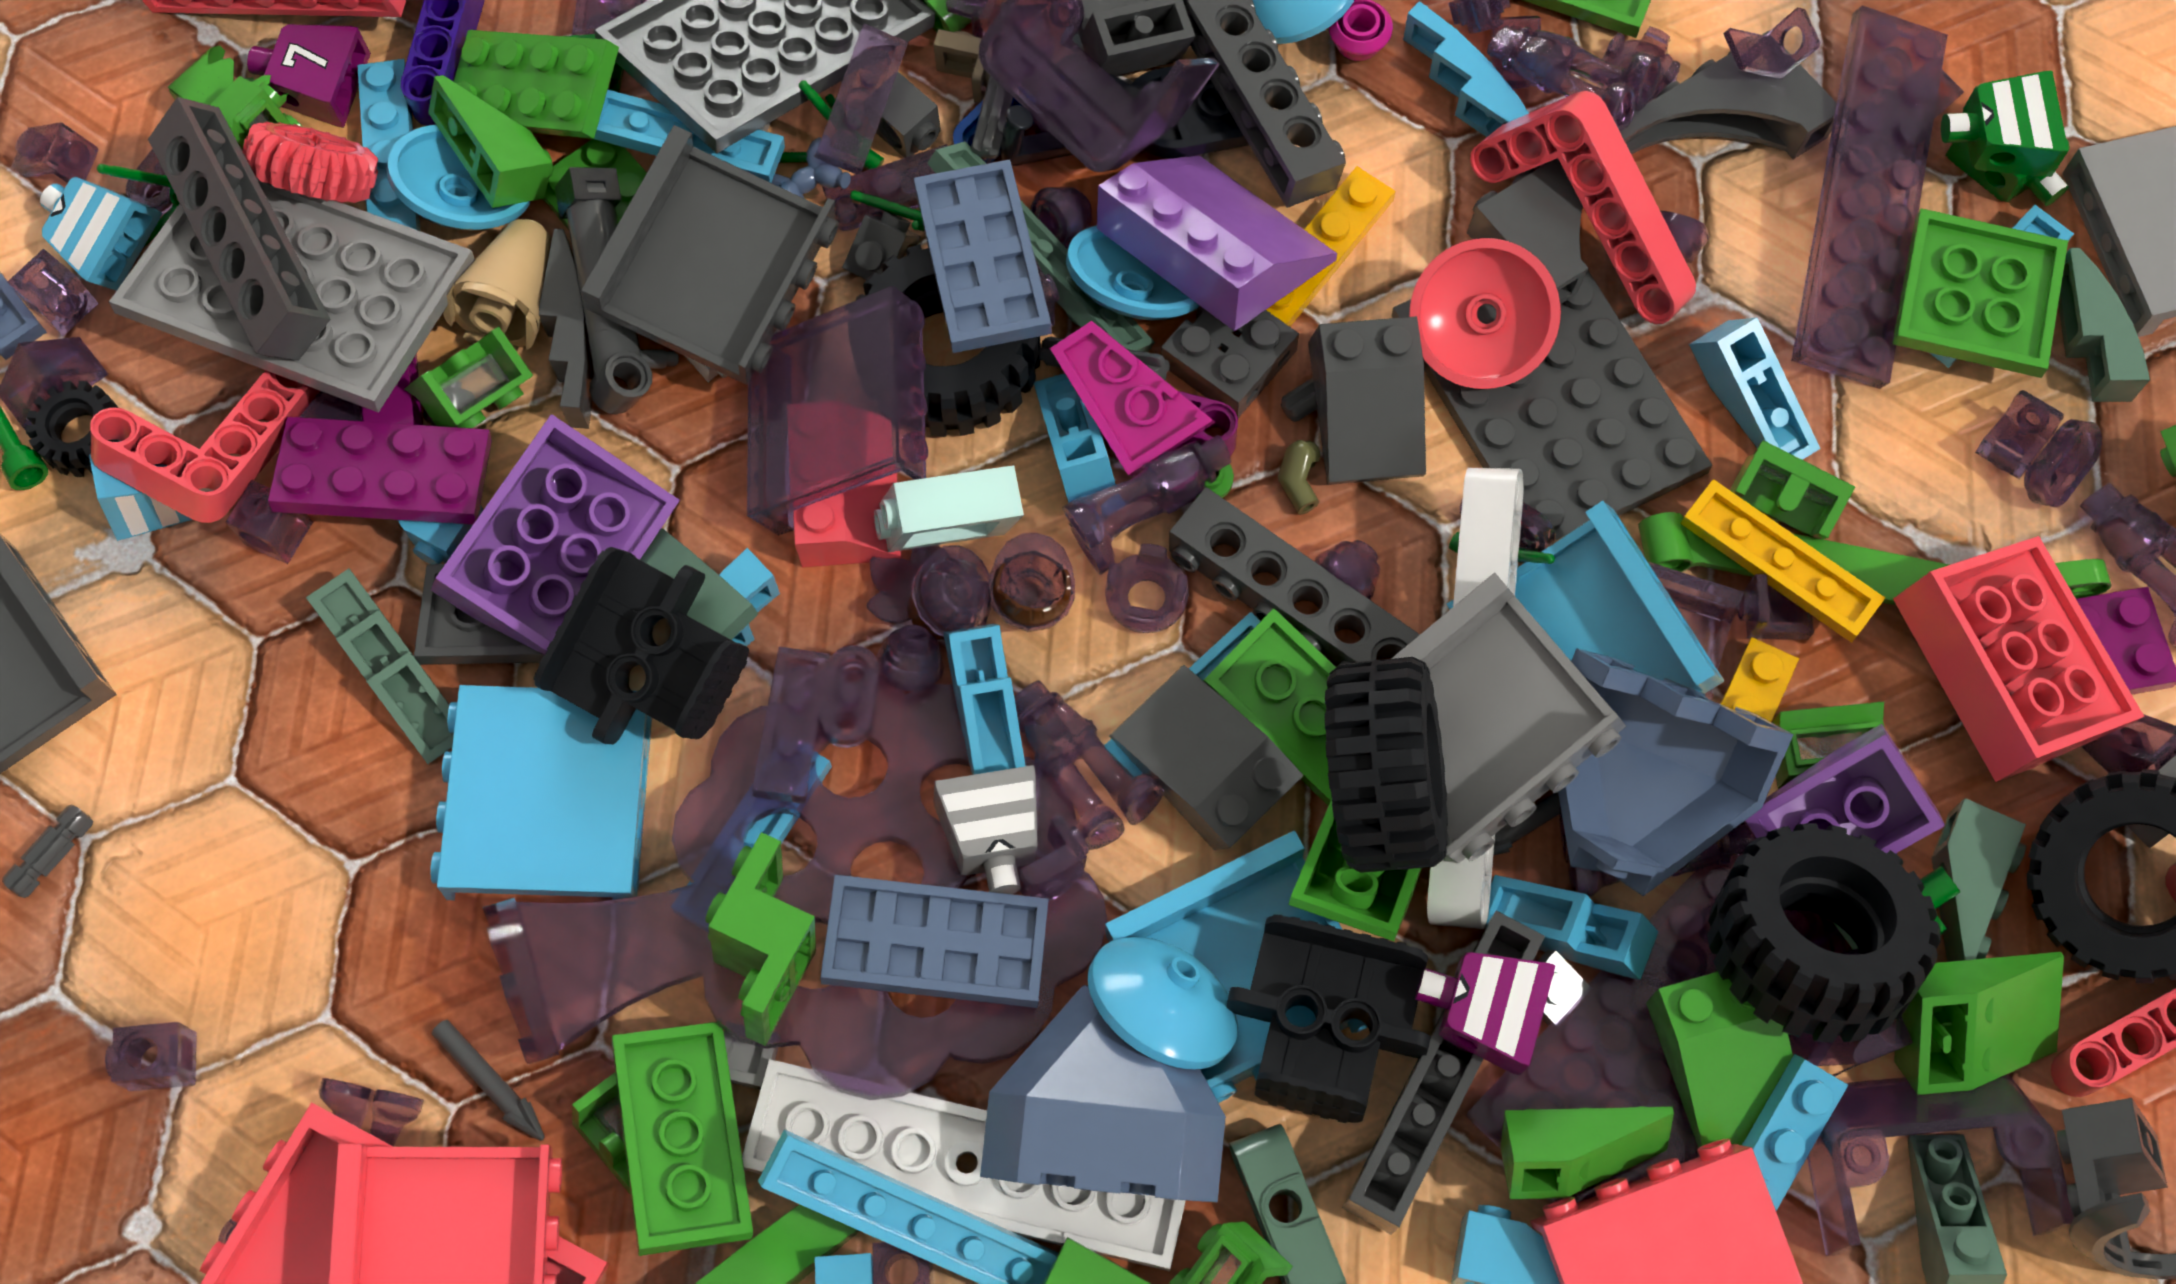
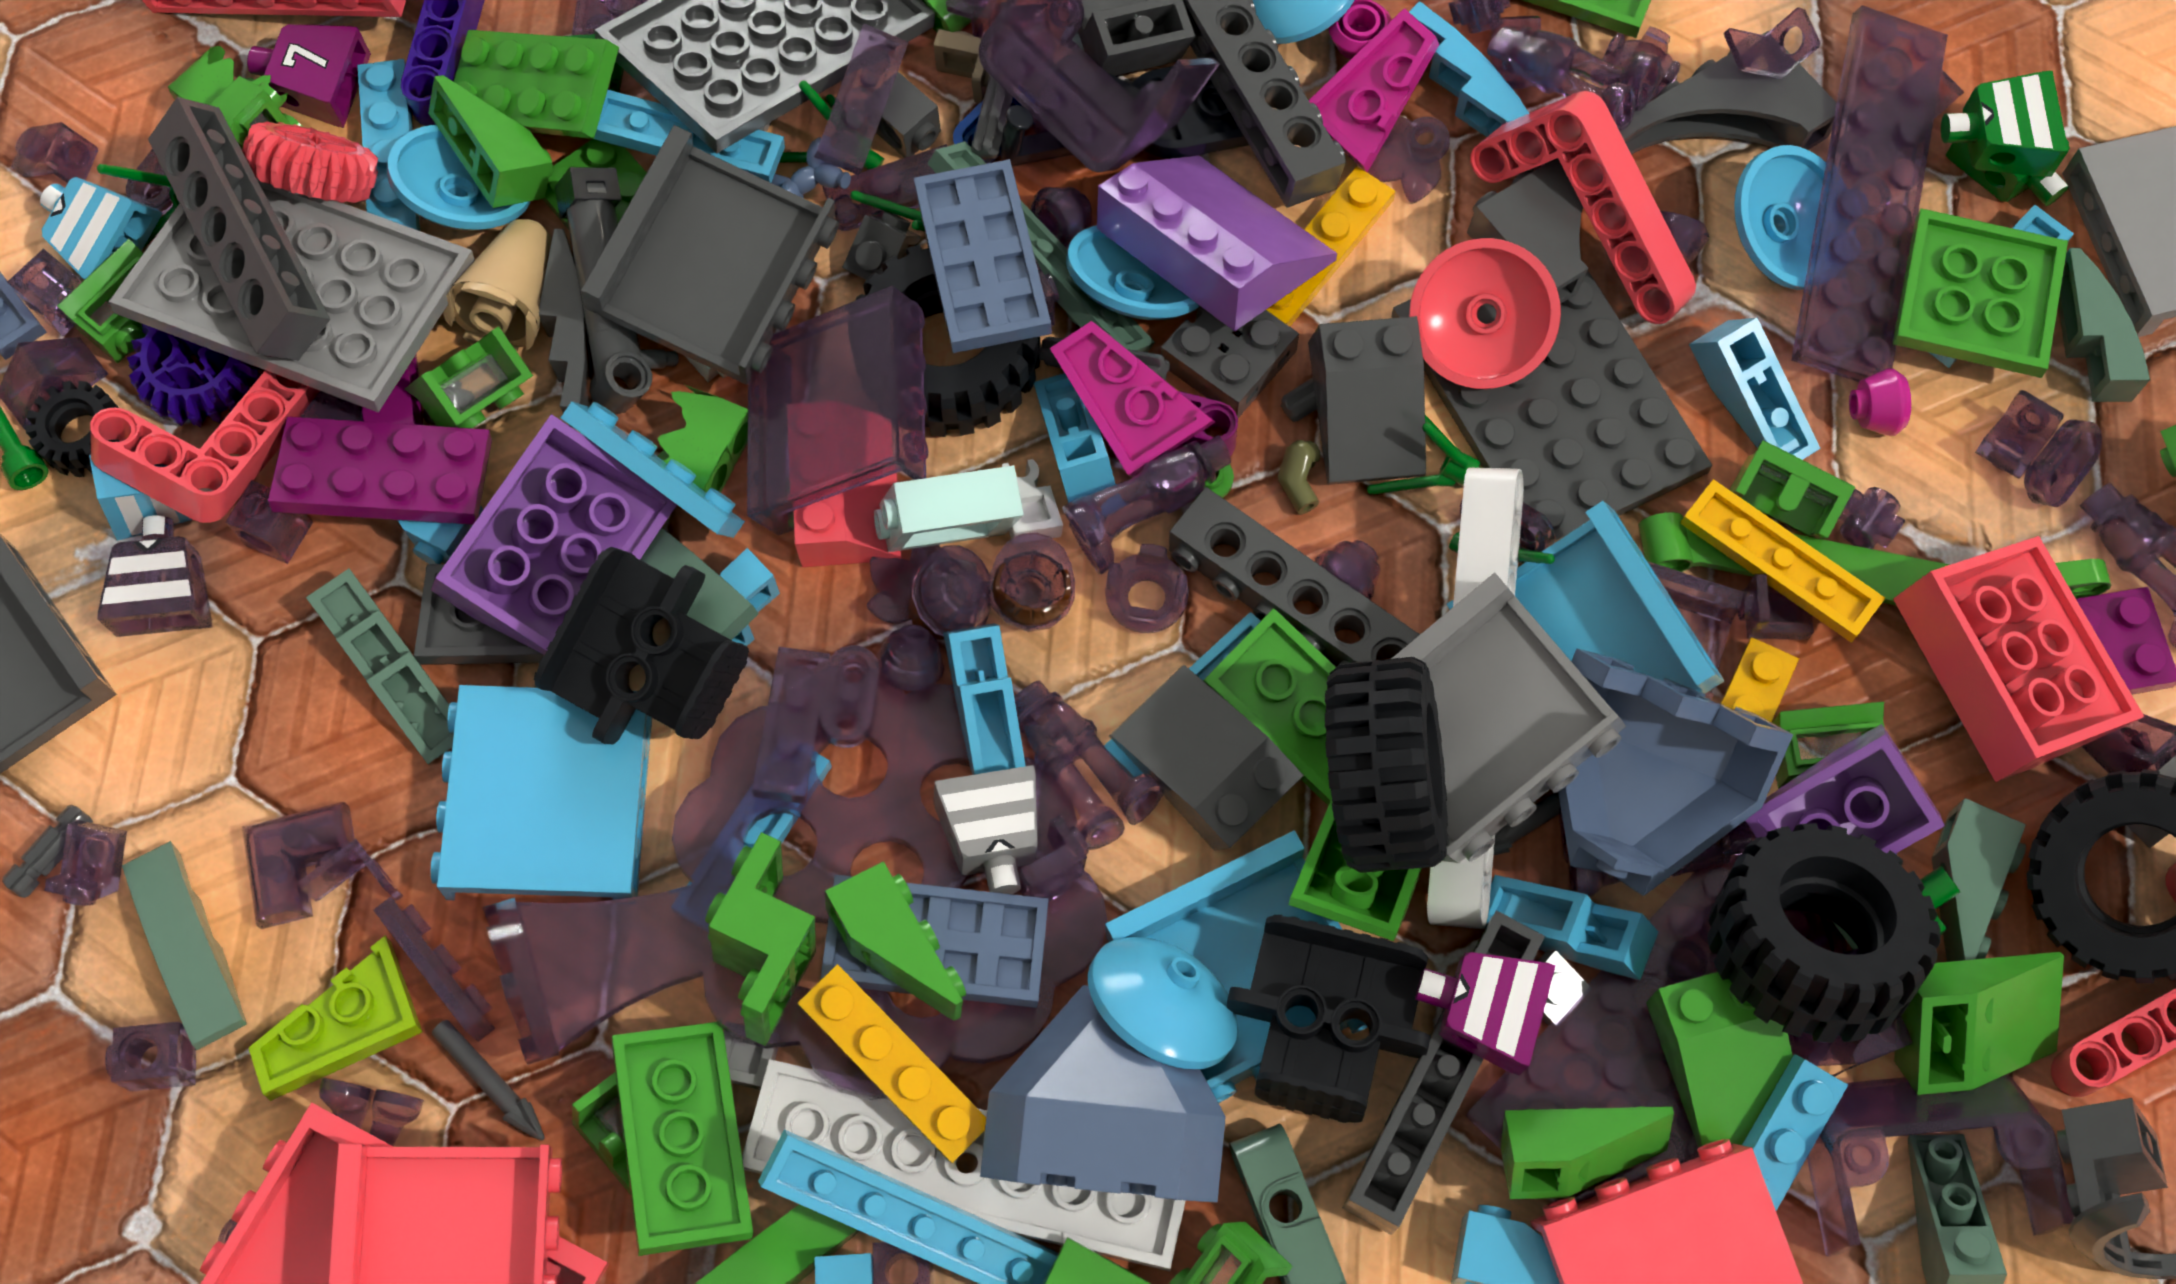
(89, 863): none -> clear purple bracket
(90, 307): none -> bright green window
(154, 584): none -> torso
(176, 385): none -> dark purple gear
(184, 946): none -> sand green slope
(279, 855): none -> brick
(339, 866): none -> bracket
(347, 1023): none -> lime wing
(437, 967): none -> plate
(670, 479): none -> medium azure plate
(711, 439): none -> bright green piece
(885, 935): none -> bright green slope
(894, 1063): none -> yellow plate
(1038, 506): none -> white plate
(1374, 86): none -> dark pink wing
(1408, 160): none -> plate
(1451, 471): none -> green plant
(1779, 211): none -> medium azure dish
(1871, 518): none -> clear purple gear
(1882, 402): none -> dark pink cone

